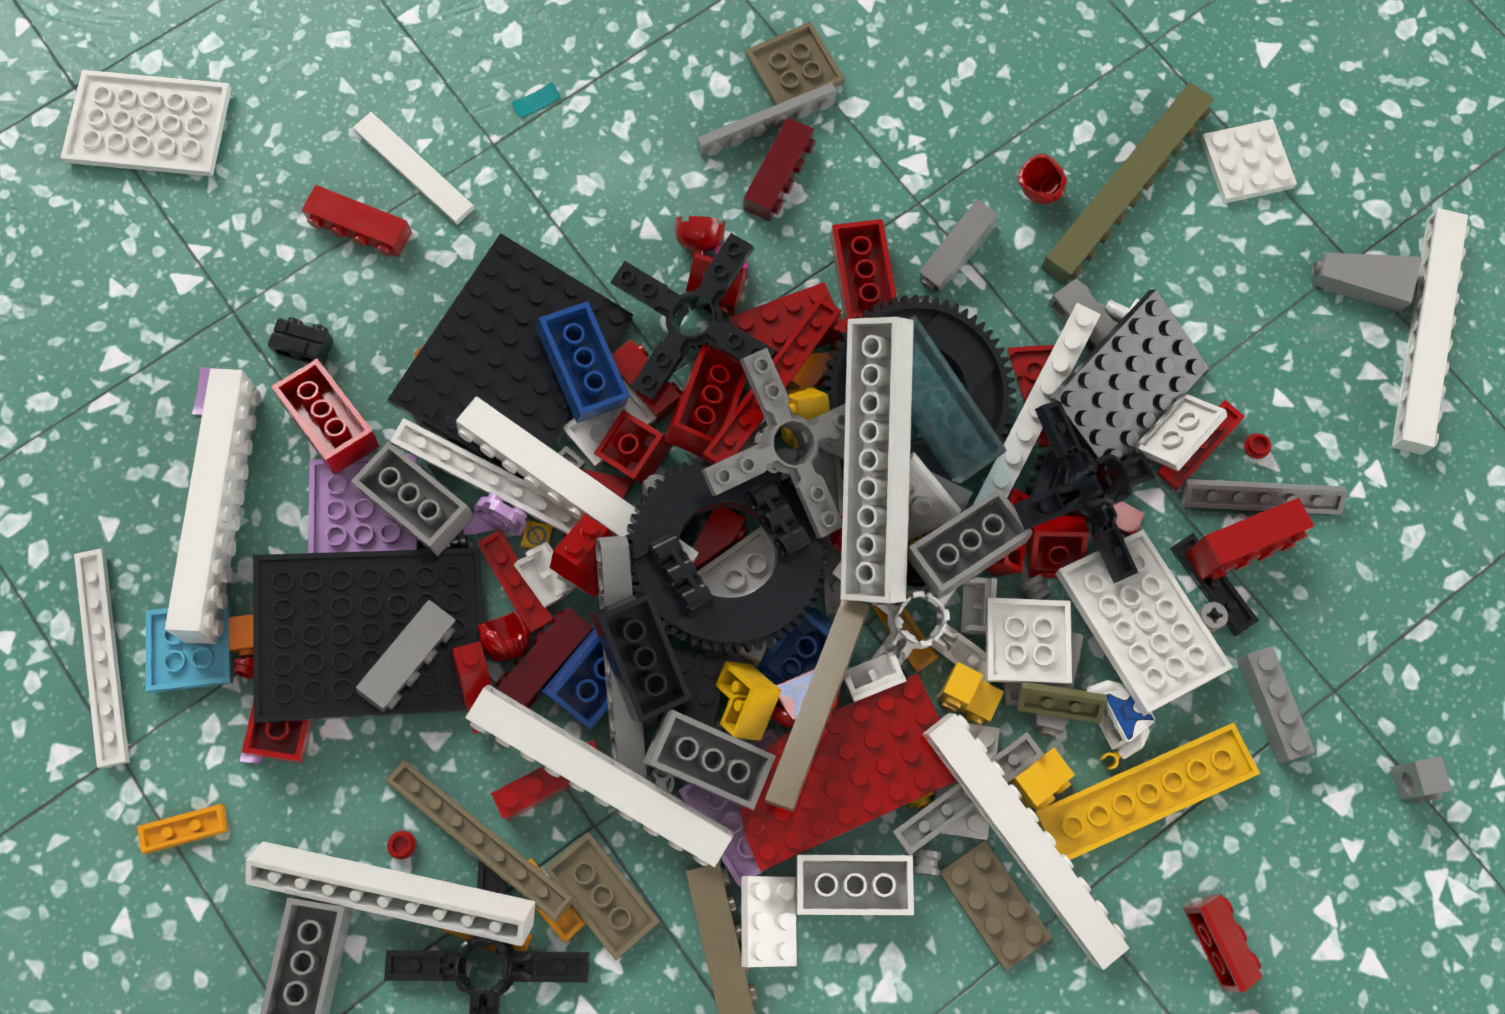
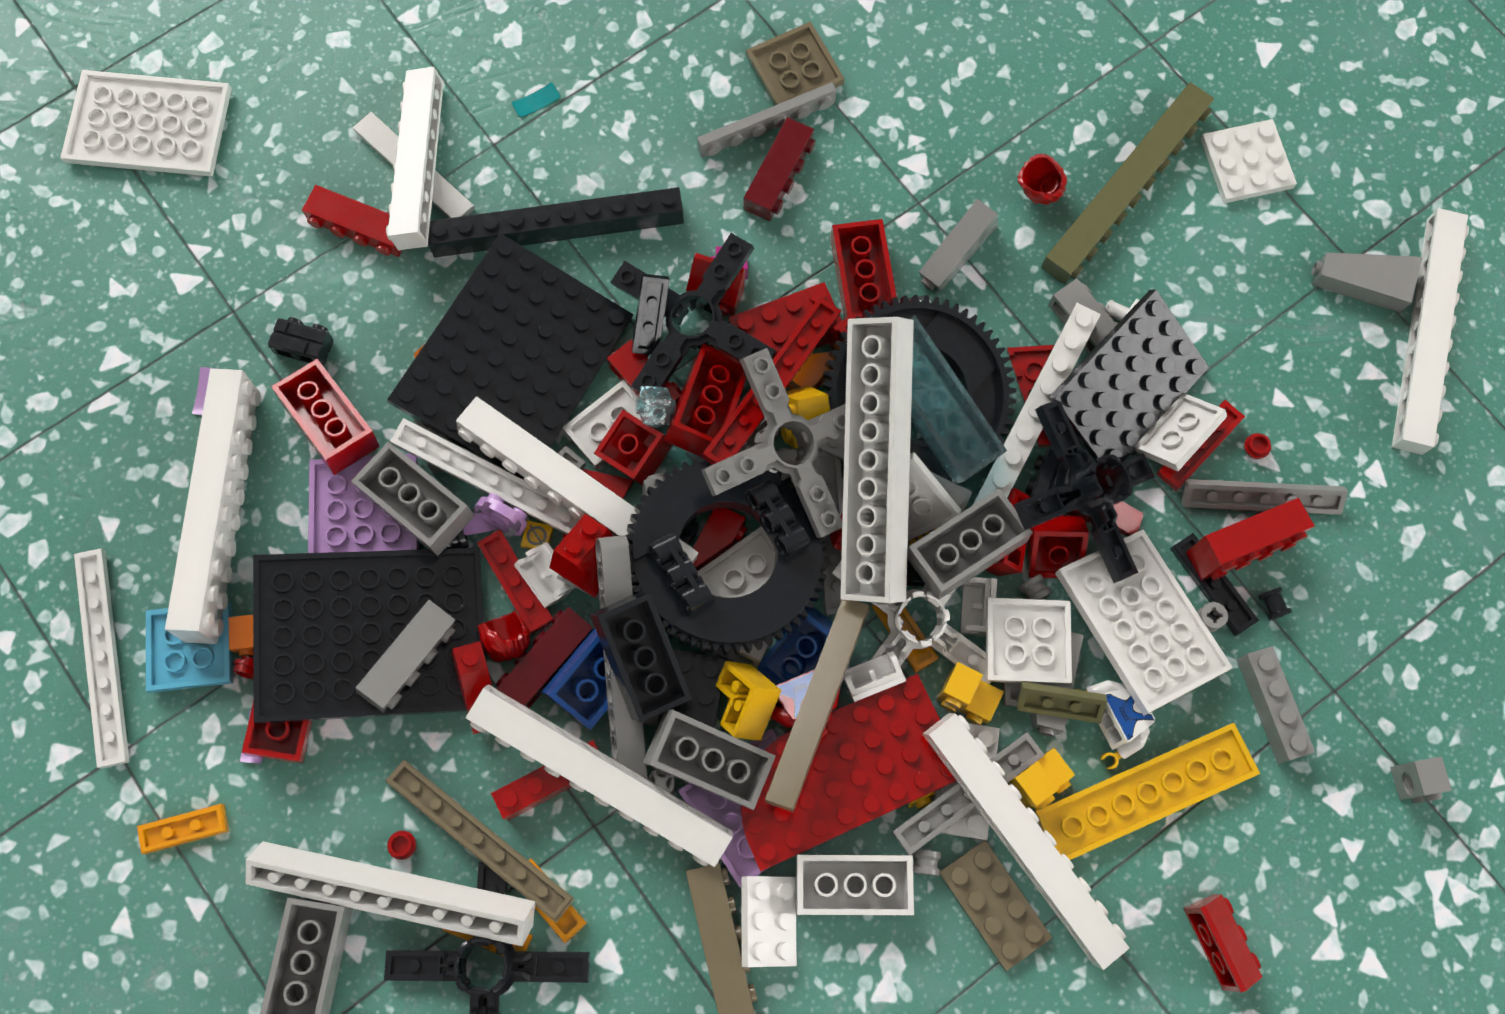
(415, 159): none -> white brick
(557, 221): none -> black brick
(582, 362): blue brick -> none
(602, 895): dark tan plate -> none
(650, 313): none -> plate
(655, 406): none -> clear light blue brick
(699, 233): red cylinder -> none
(1275, 603): none -> black bush

